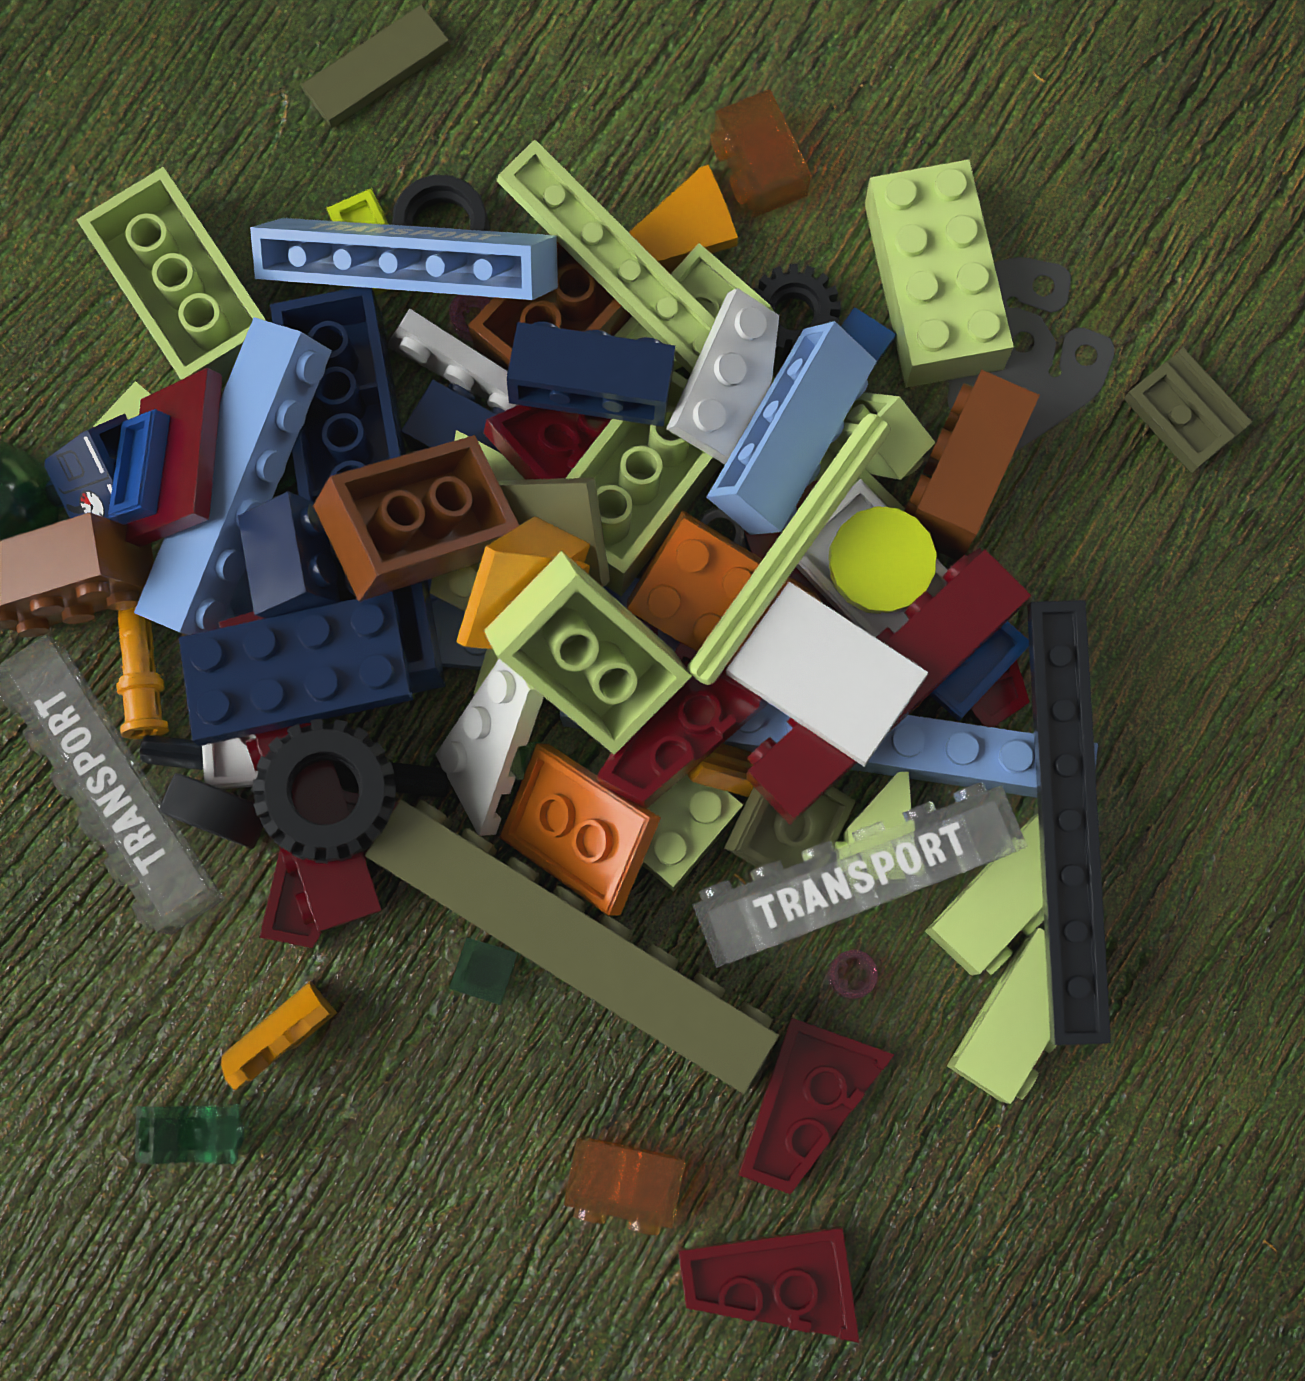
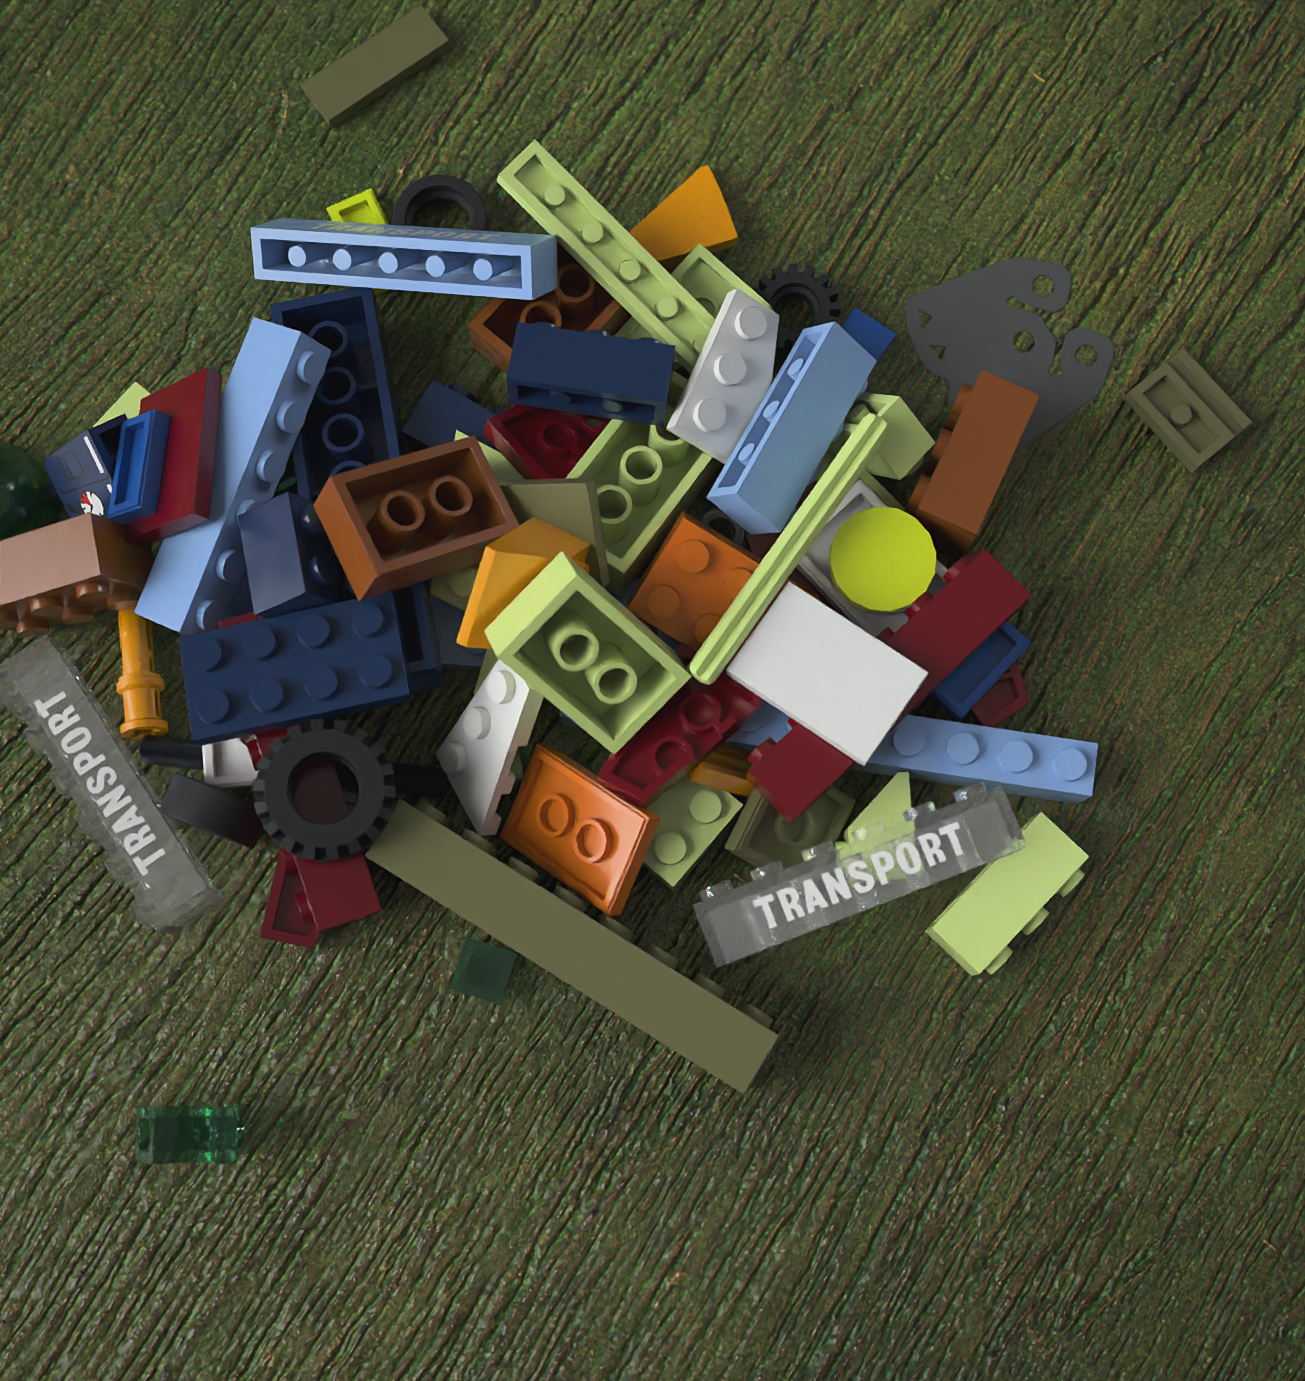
(173, 275): yellowish green brick -> none
(276, 1034): light orange slope -> none
(451, 359): white wing -> none
(462, 303): clear pink bush -> none
(624, 1184): clear orange brick -> none
(760, 154): clear orange brick -> none
(775, 1280): dark red wing -> none
(807, 1099): dark red wing -> none
(864, 963): clear pink bush -> none
(938, 273): yellowish green brick -> none
(1010, 1027): yellowish green brick -> none
(1068, 823): black plate -> none

